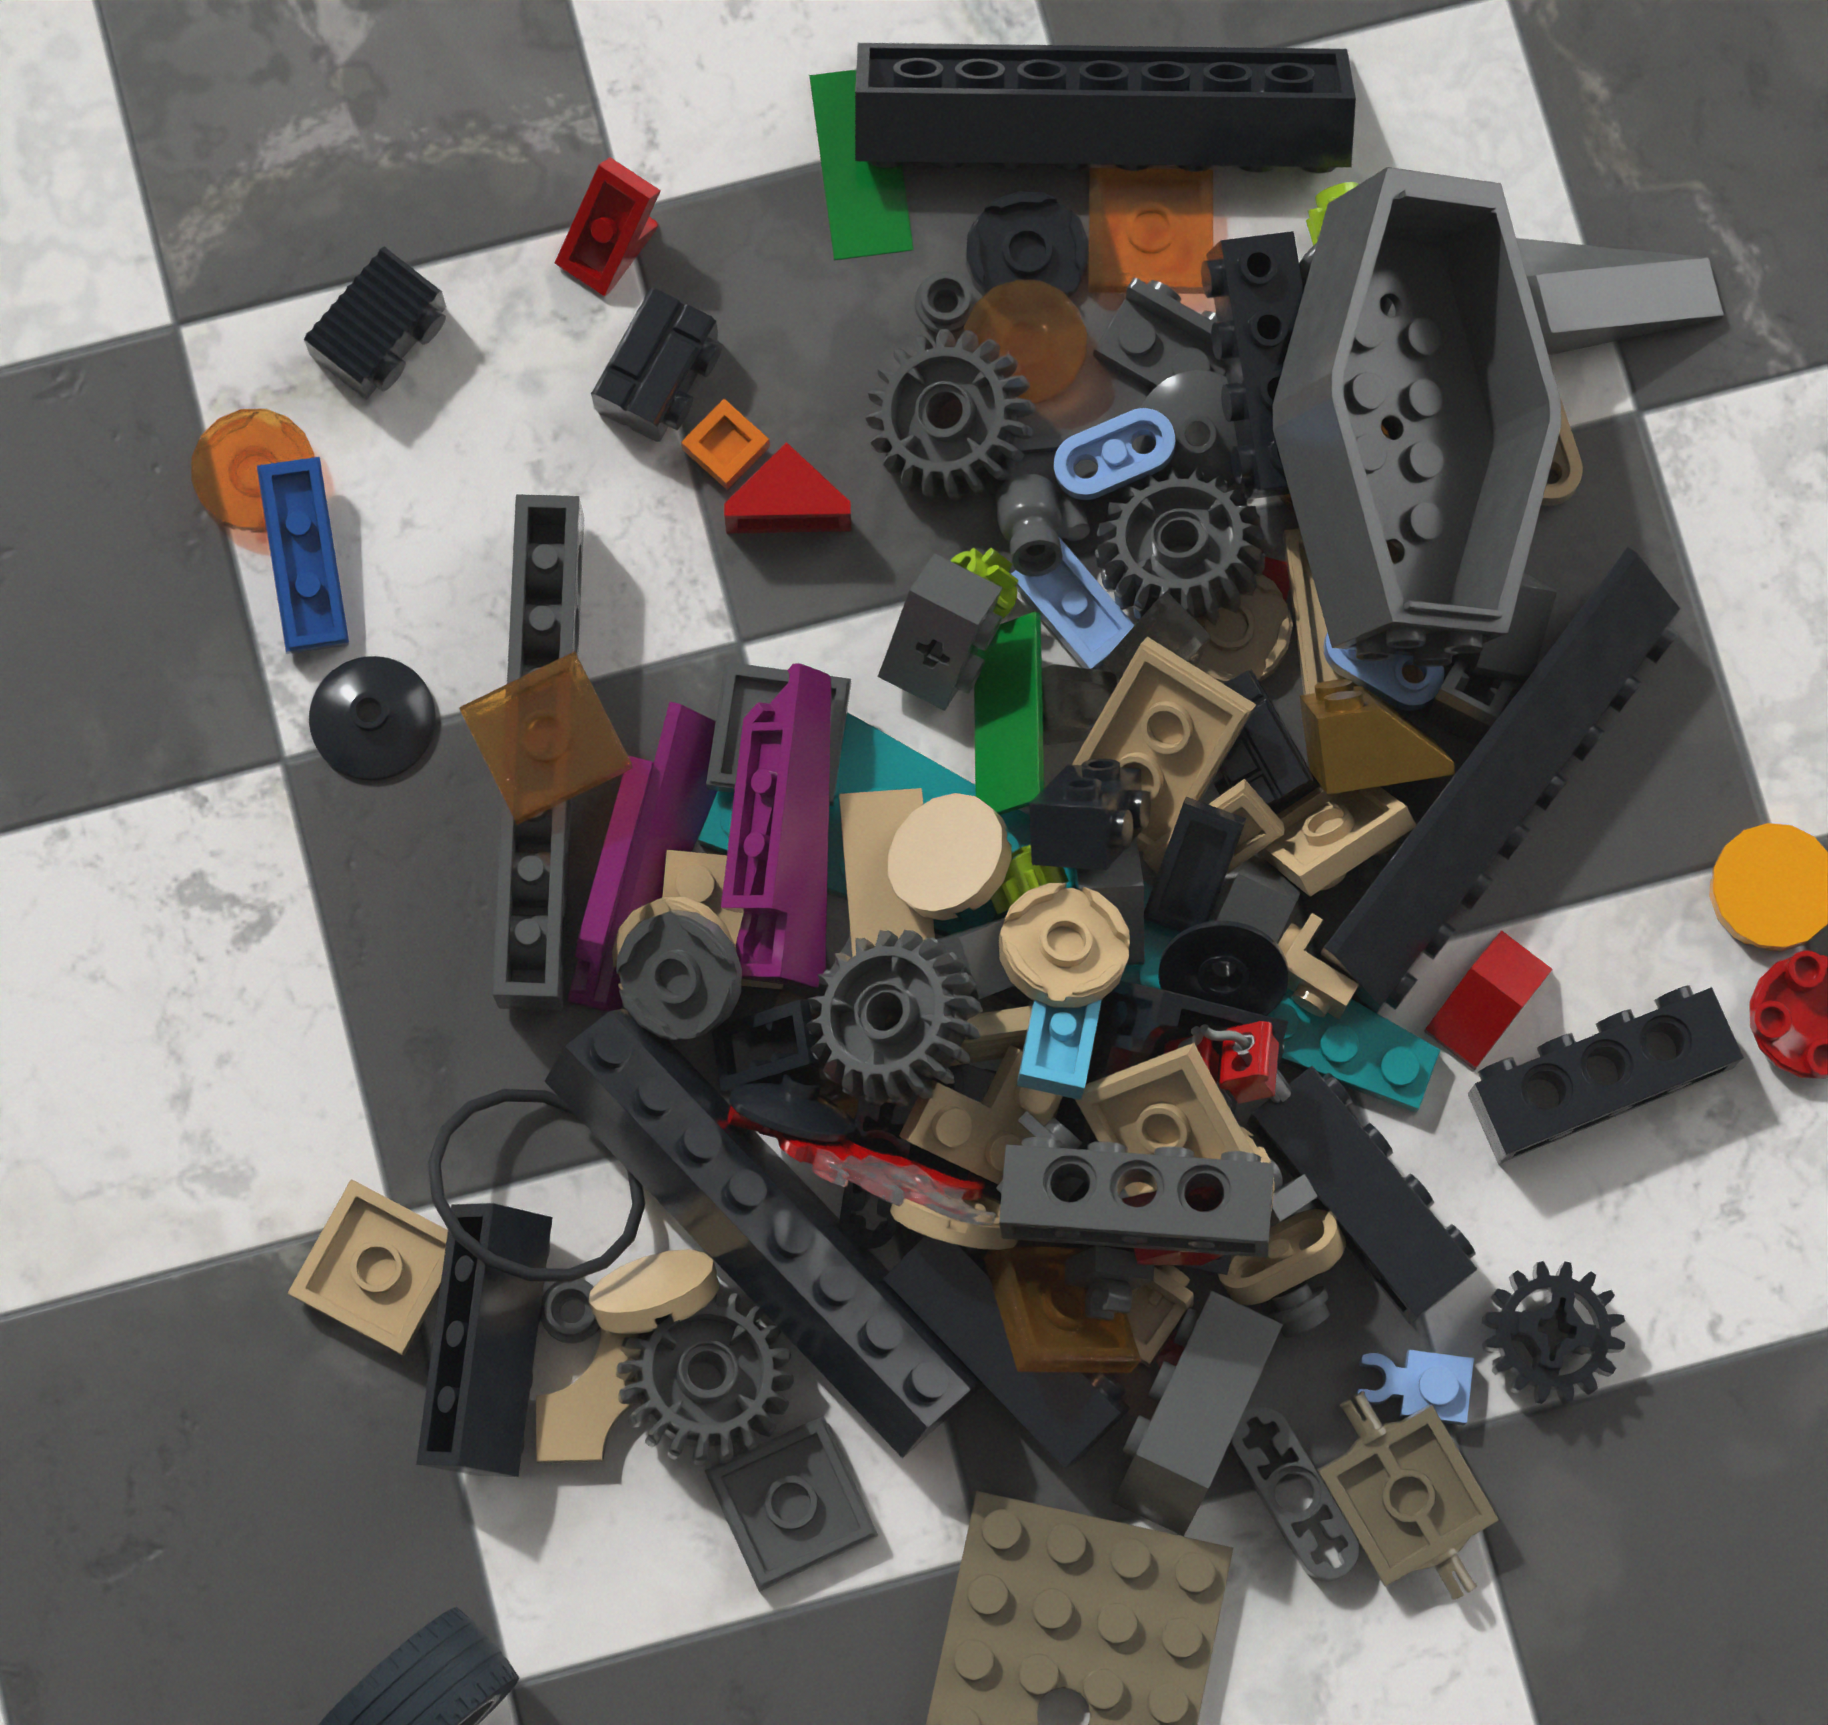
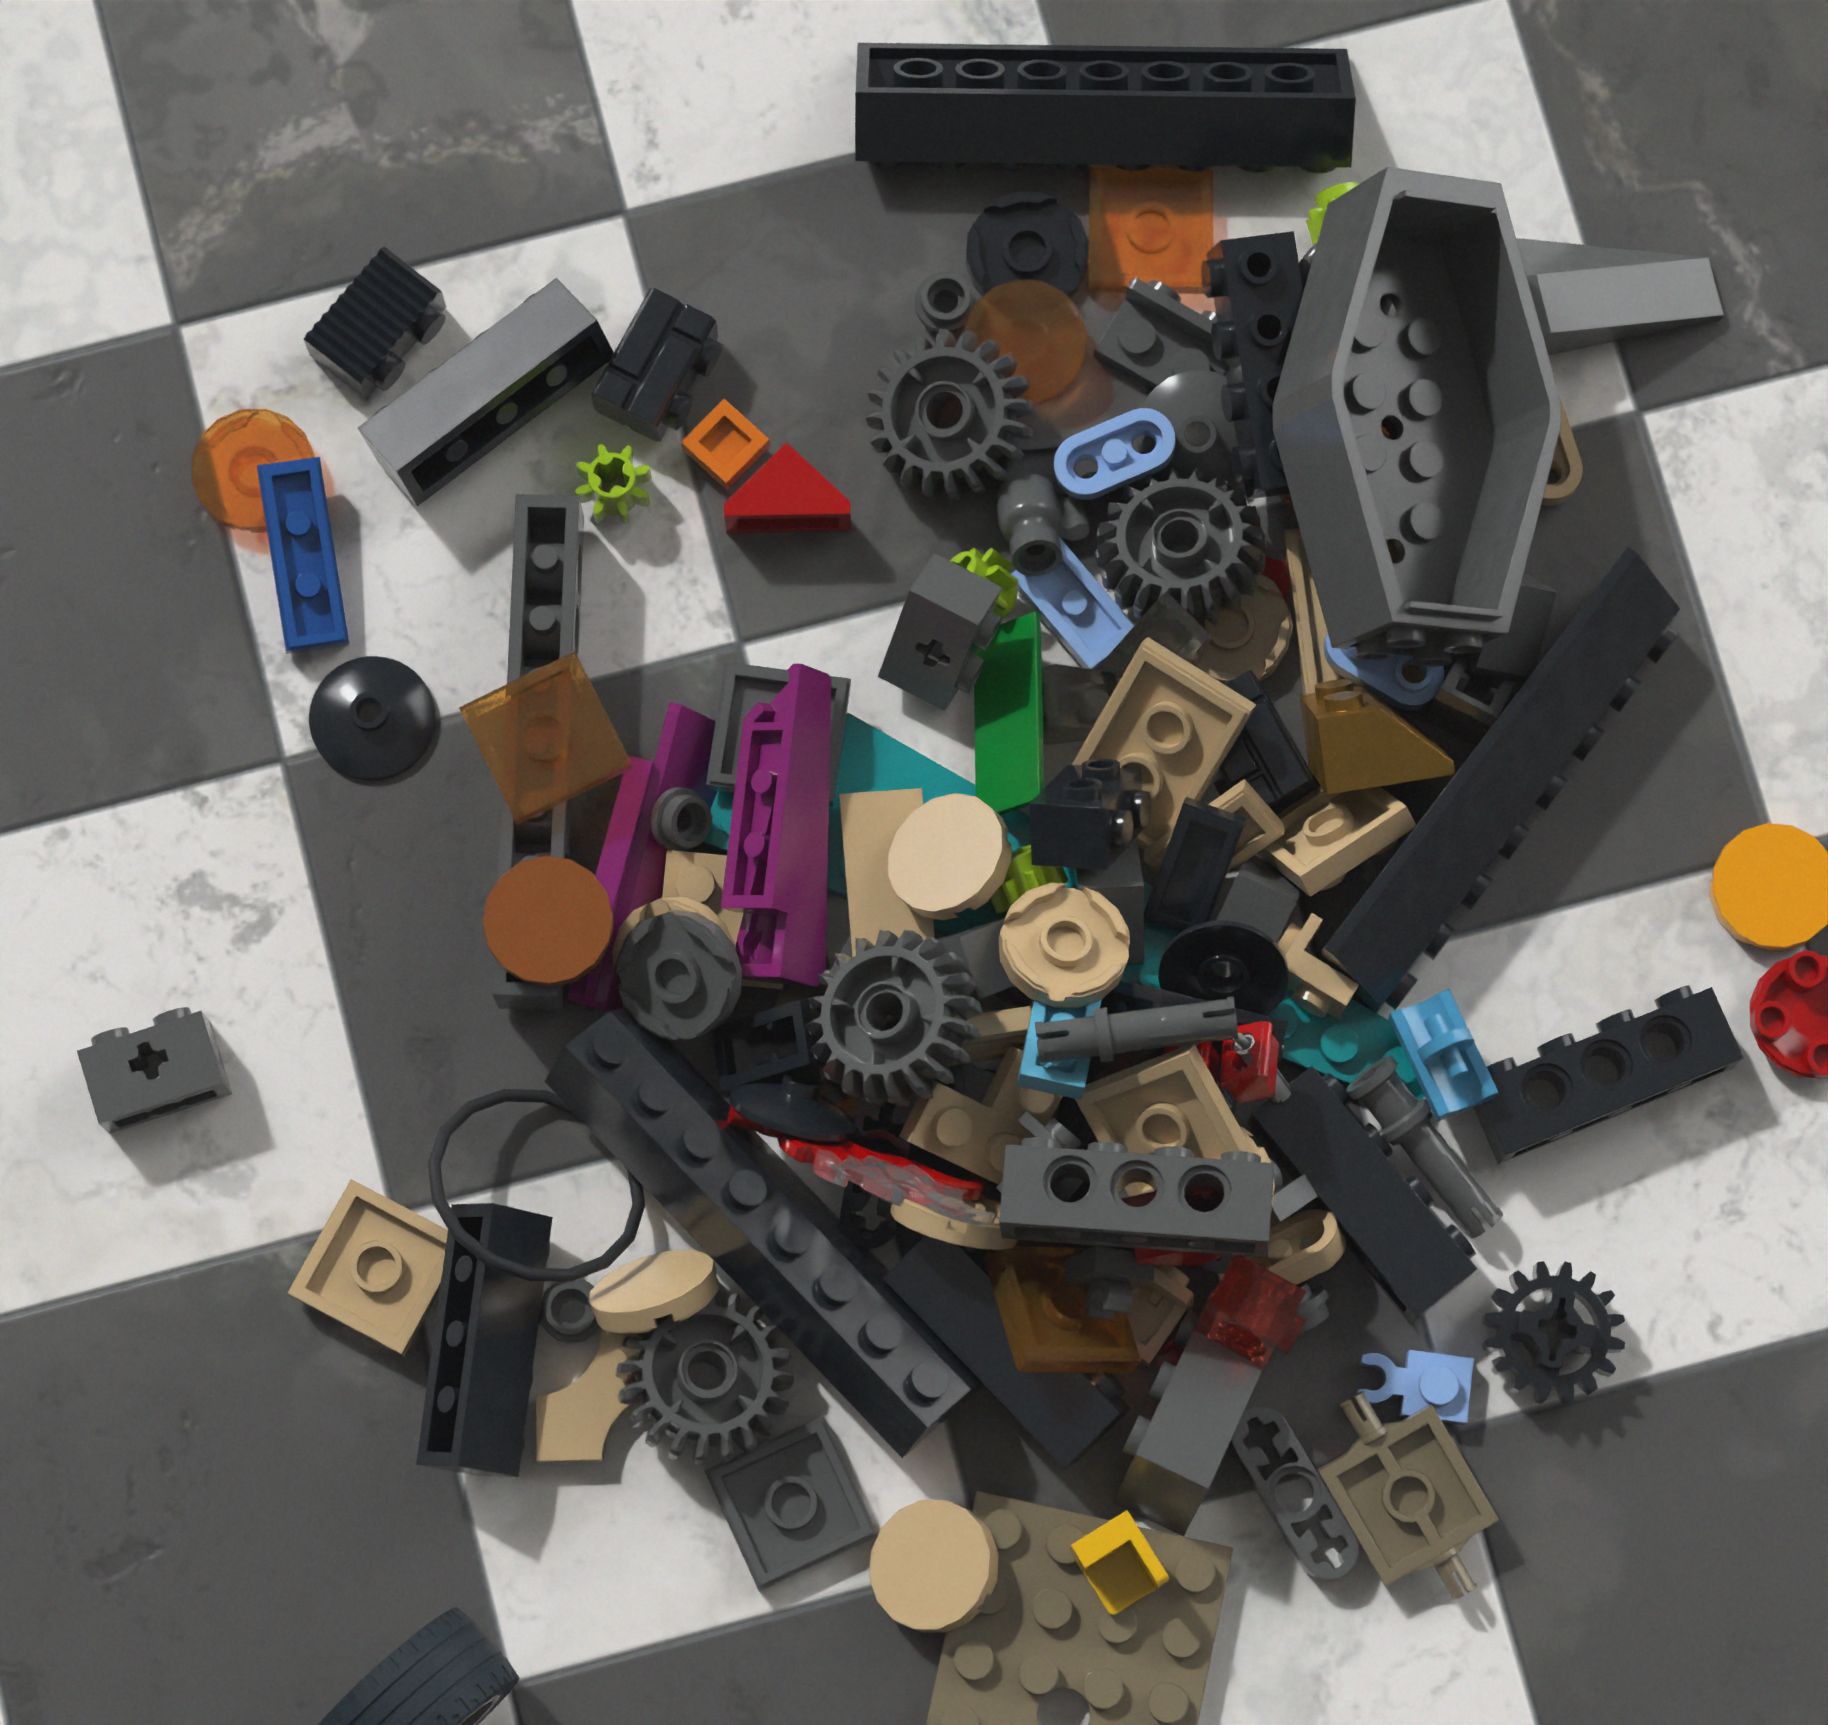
(187, 1078): none -> dark grey brick
(486, 391): none -> brick
(548, 921): none -> dark orange tile
(609, 227): red slope -> none
(620, 499): none -> lime gear
(692, 823): none -> dark grey plate
(862, 200): green piece -> none
(933, 1566): none -> tan tile
(1119, 1563): none -> yellow panel
(1136, 1030): none -> dark grey pin
(1253, 1312): none -> clear red brick
(1407, 1123): none -> dark grey pin
(1443, 1055): none -> dark azure hips
(1487, 1000): red slope -> none

